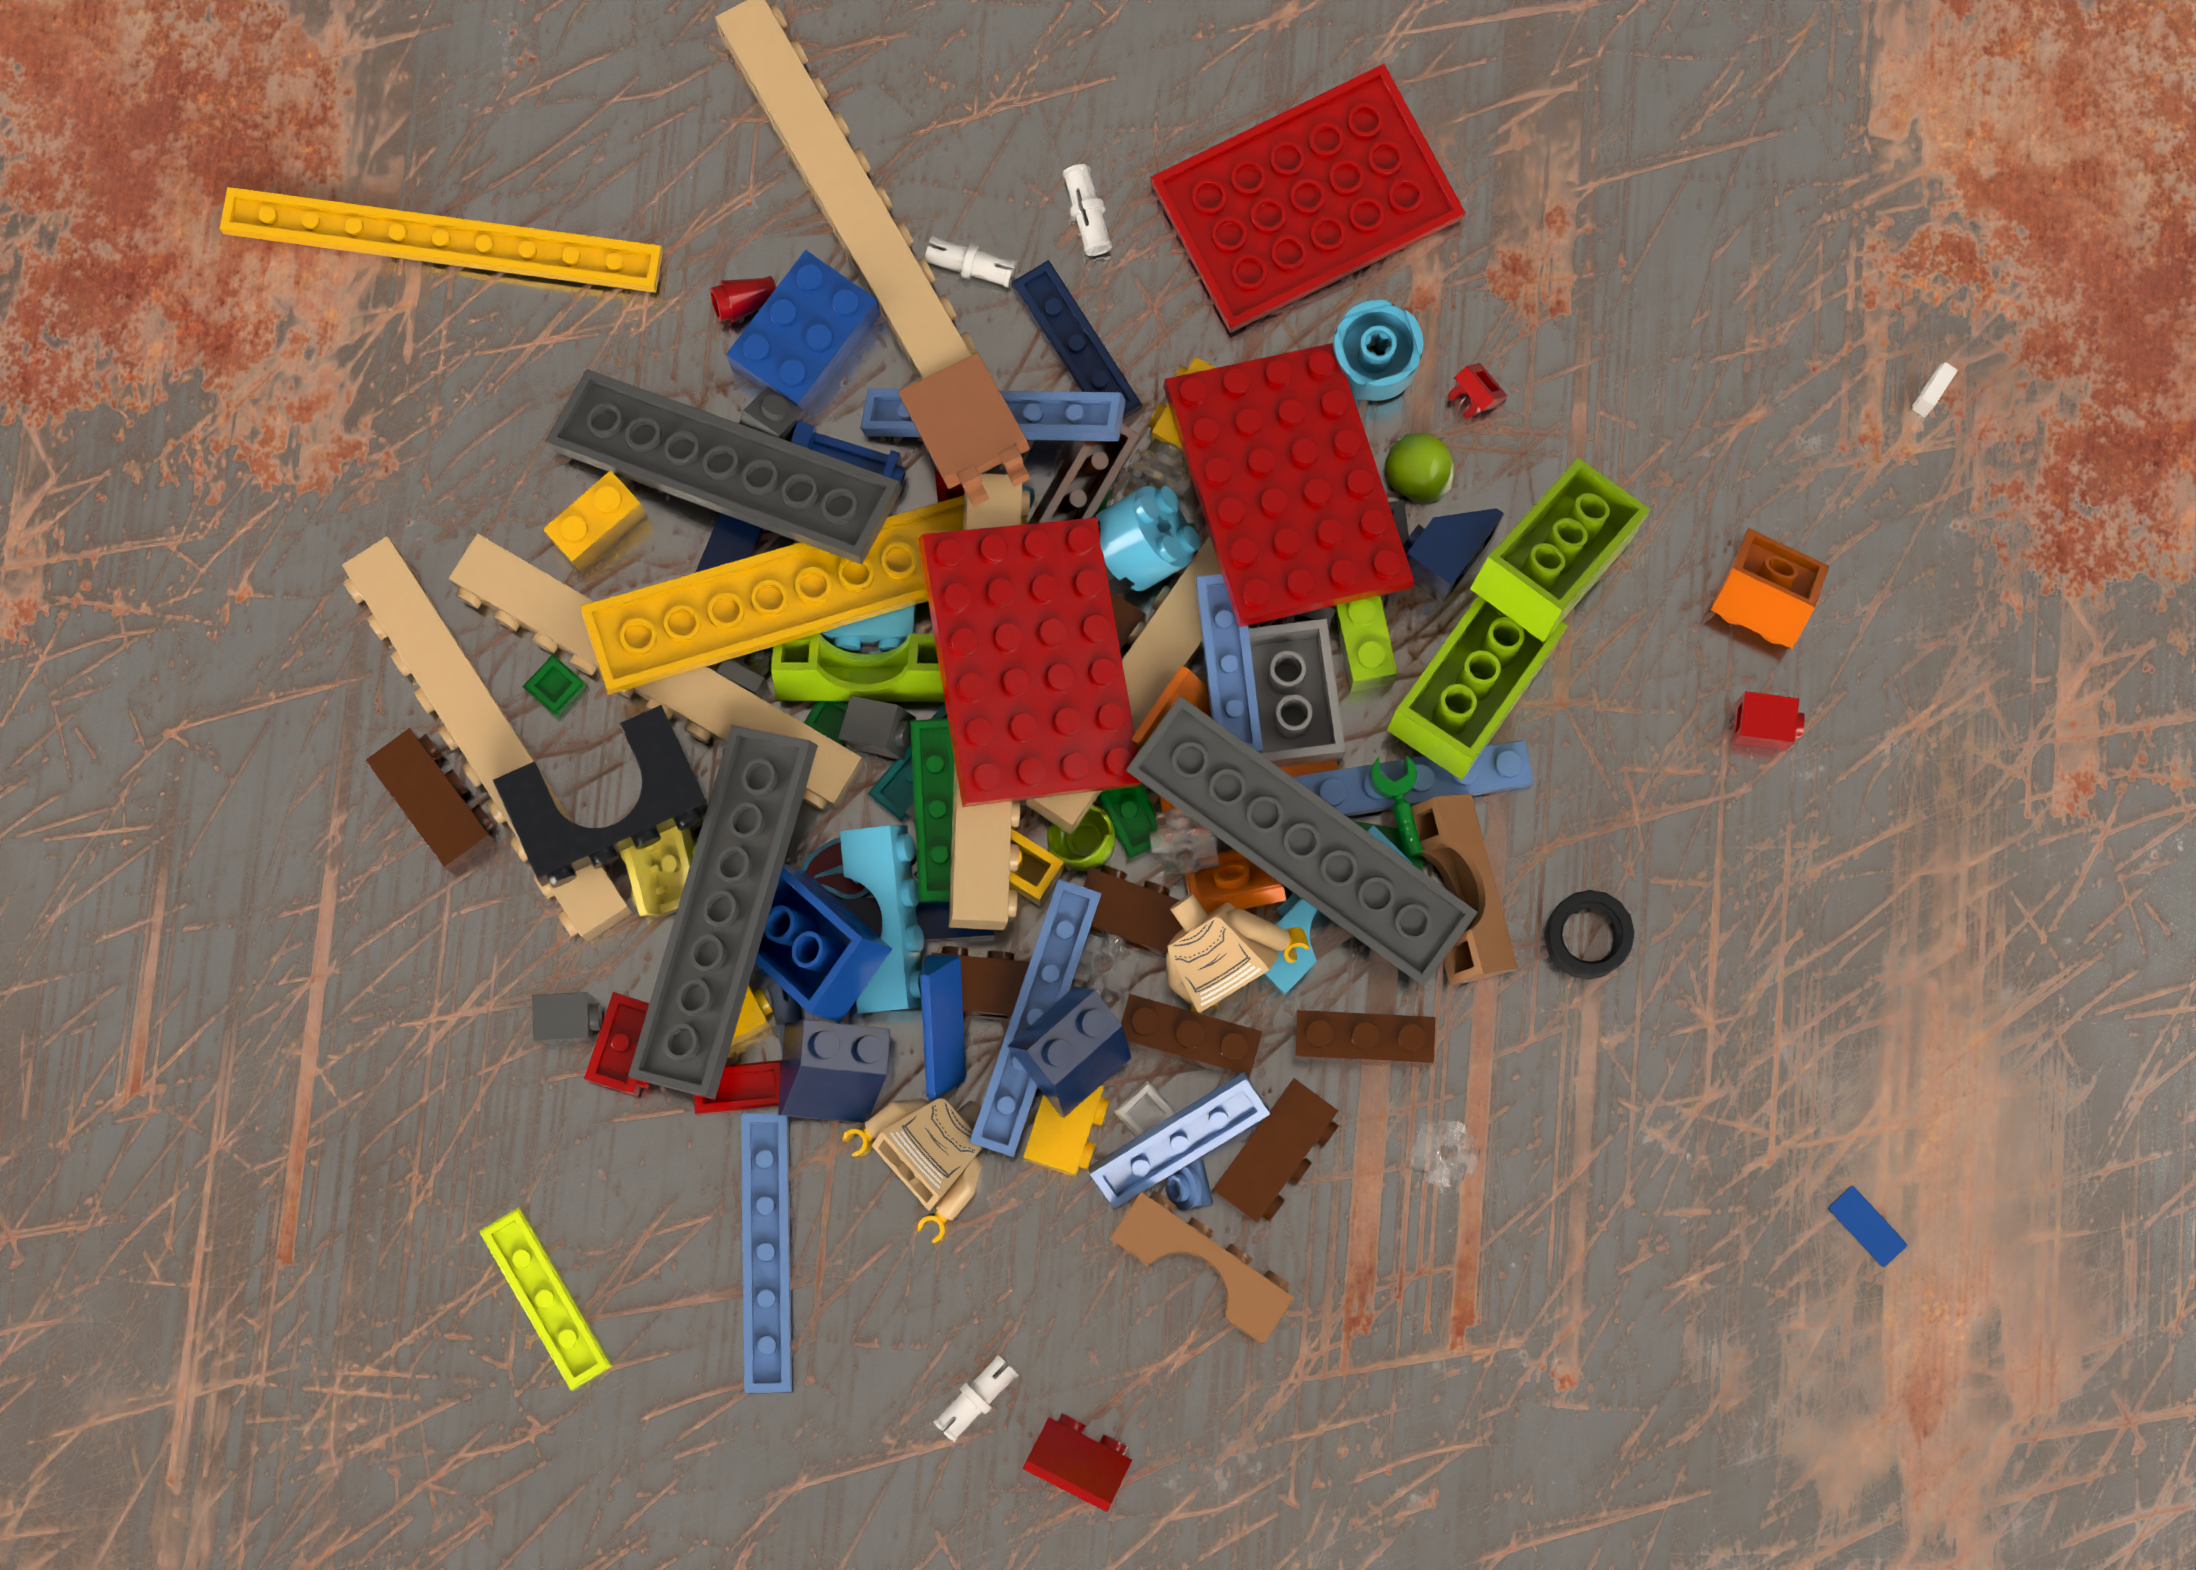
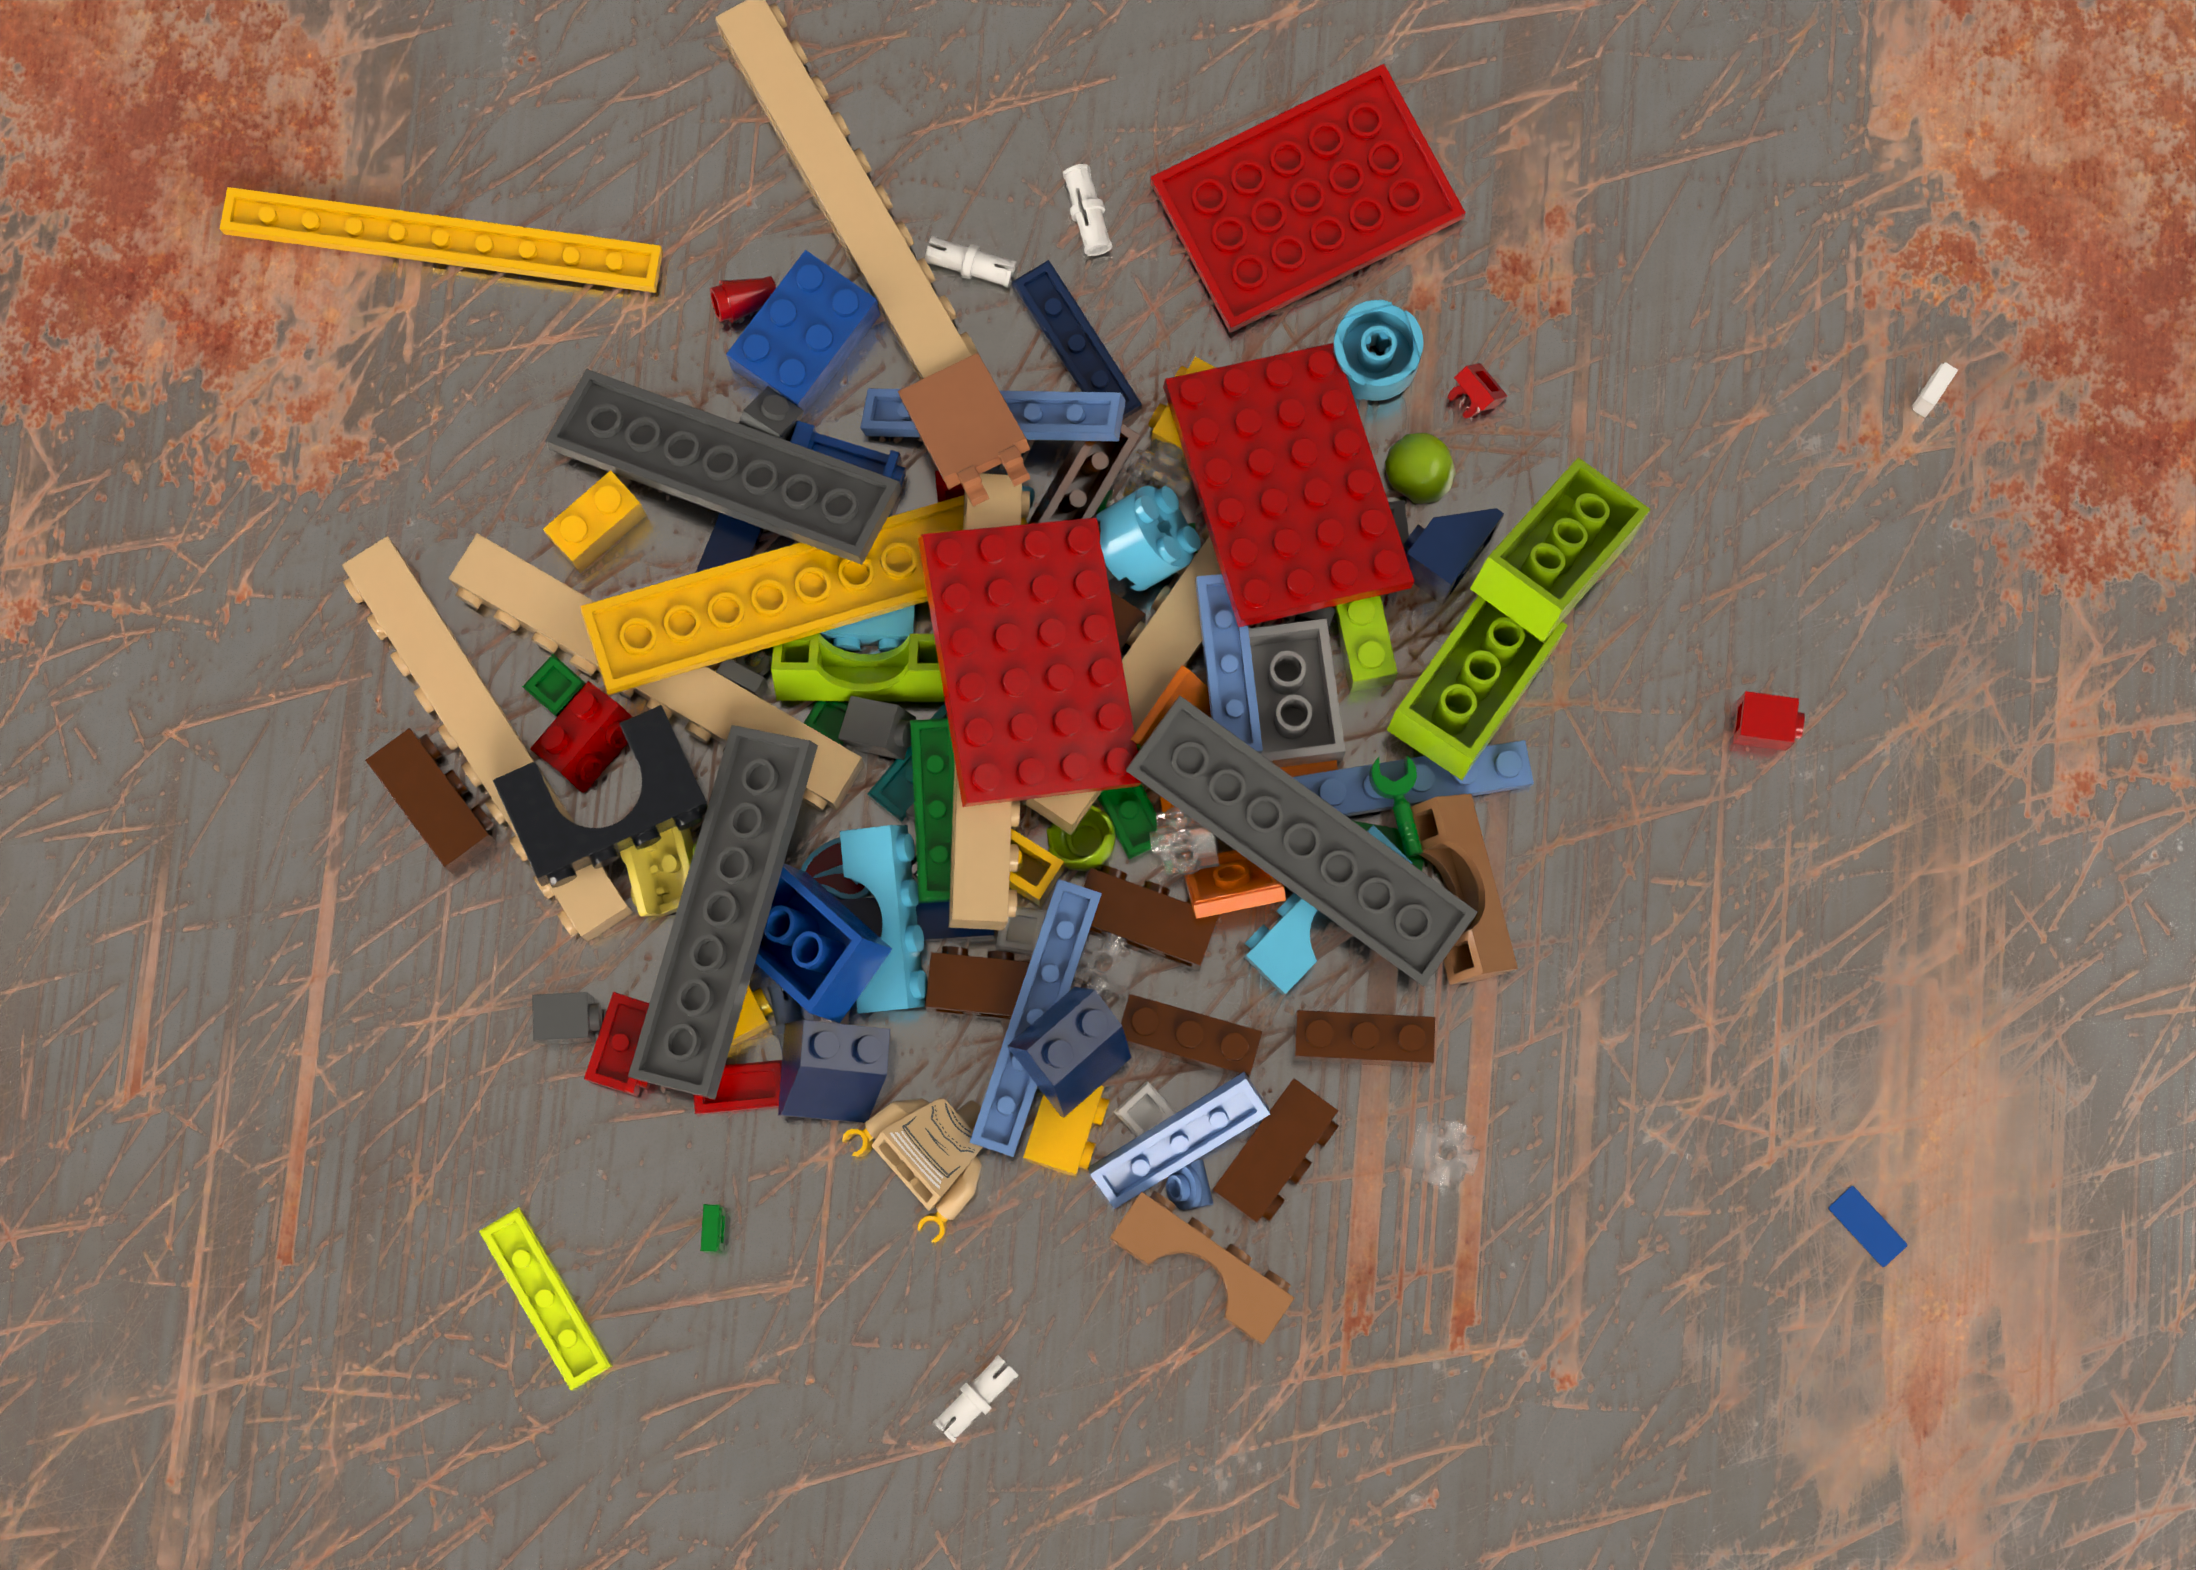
(584, 737): none -> red bracket
(713, 1229): none -> green tile
(766, 1253): medium blue plate -> none
(942, 1024): blue slope -> none
(1022, 931): none -> white tile
(1077, 1462): red slope -> none
(1223, 951): tan torso -> none
(1594, 900): black tyre -> none
(1770, 589): orange slope -> none

